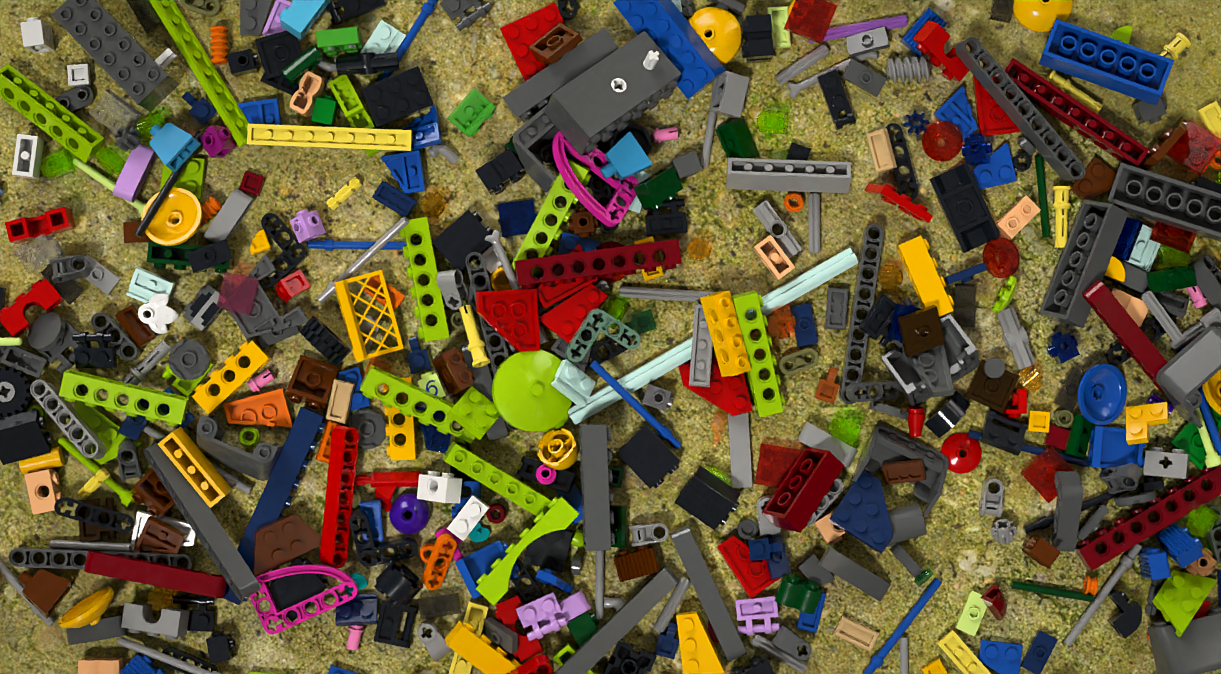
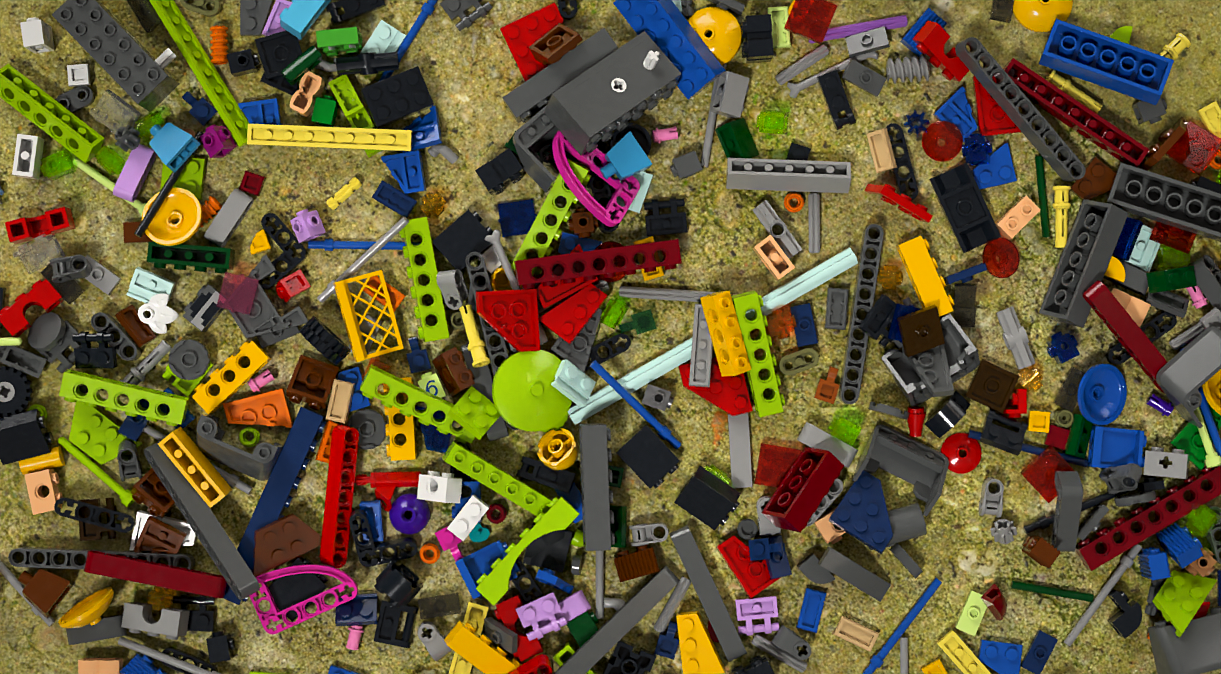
(76, 423): light grey beam -> none
(89, 545): light grey bar -> none
(101, 475): light yellow axle -> none
(210, 256): black plate -> none
(360, 580): teal piece -> none
(438, 552): orange beam -> none
(471, 113): bright green bracket -> none
(548, 480): dark pink plate -> none
(602, 326): sand green beam -> none
(657, 188): dark green brick -> none
(698, 249): clear yellow gear -> none
(798, 593): dark green brick -> none
(866, 386): dark grey beam -> none
(904, 471): reddish brown plate -> none
(923, 577): clear green tile -> none
(993, 367): dark grey tile -> none
(1005, 294): lime dish -> none
(1026, 146): dark grey tile -> none
(1027, 164): black bush -> none
(1090, 585): orange bush -> none
(1141, 417): yellow plate -> none
(1162, 316): light grey axle -> none

